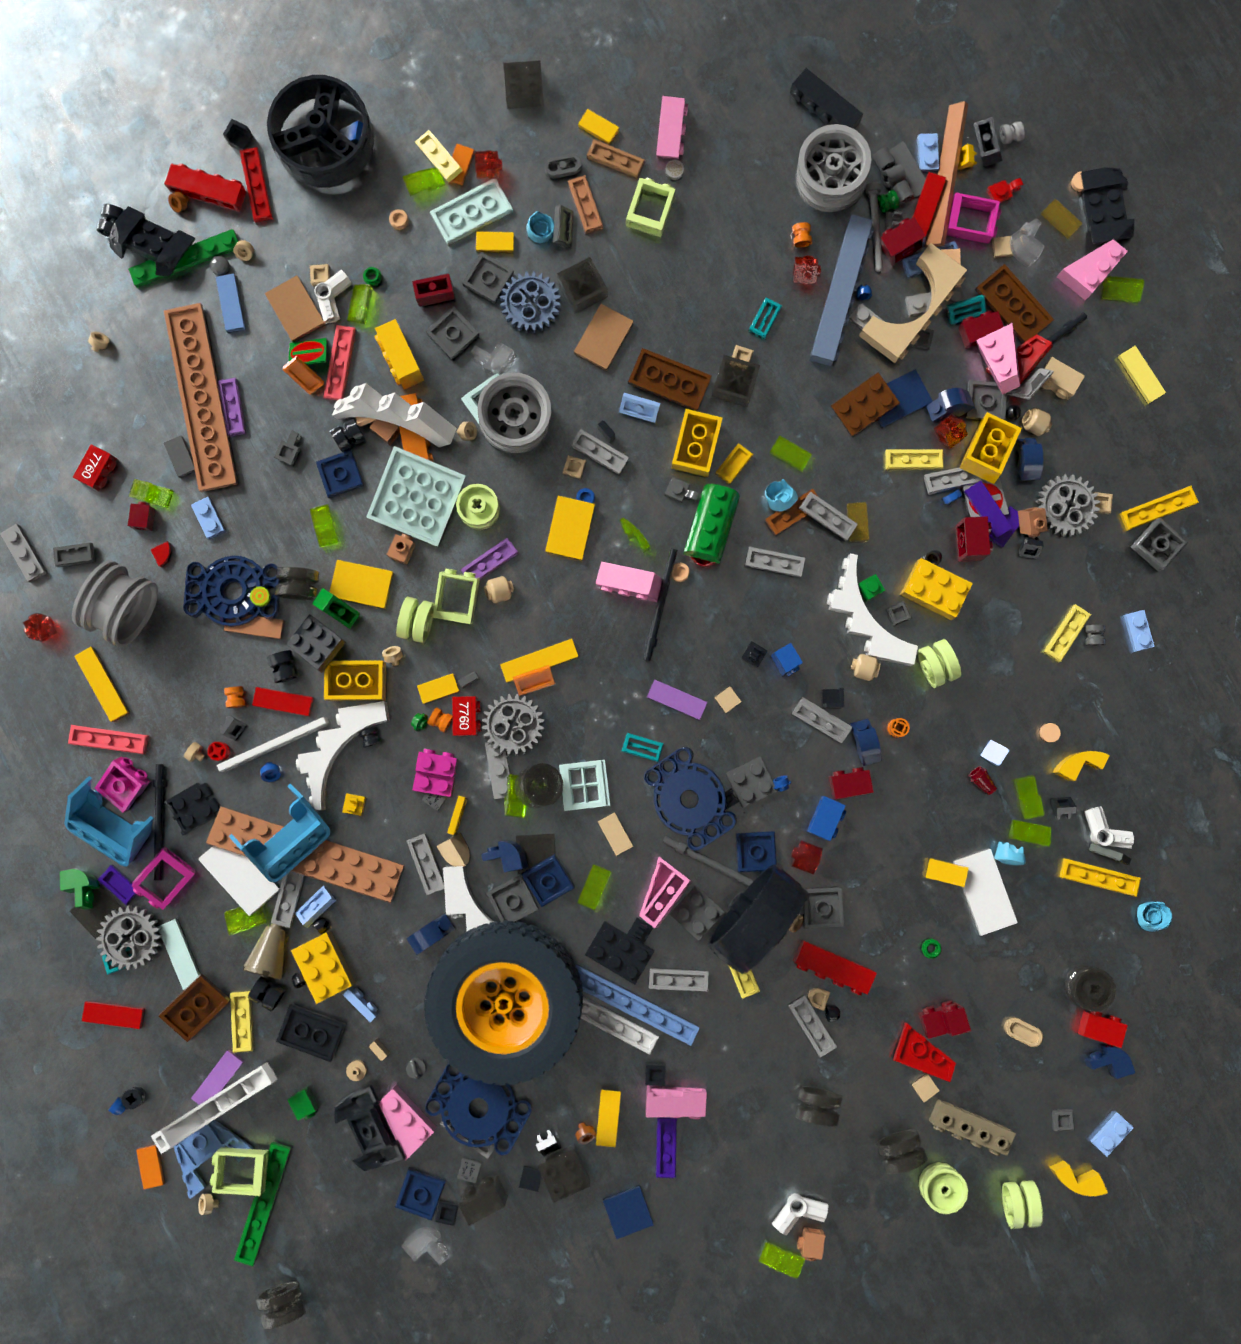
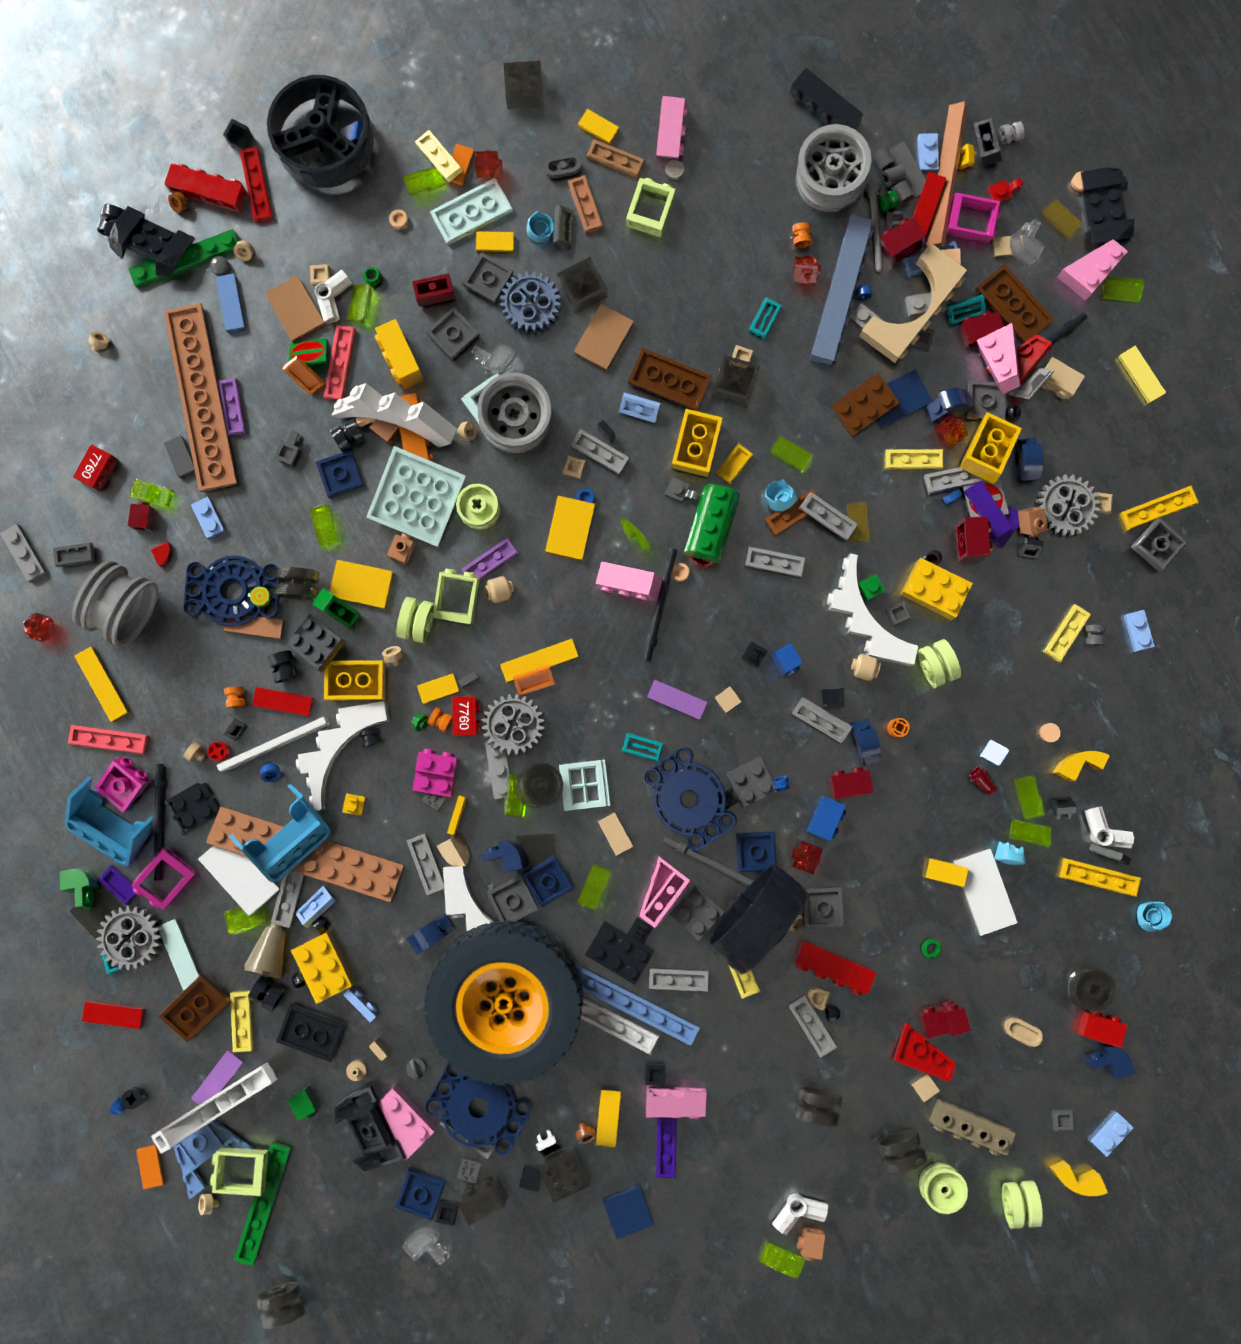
(1037, 421): tan head -> none

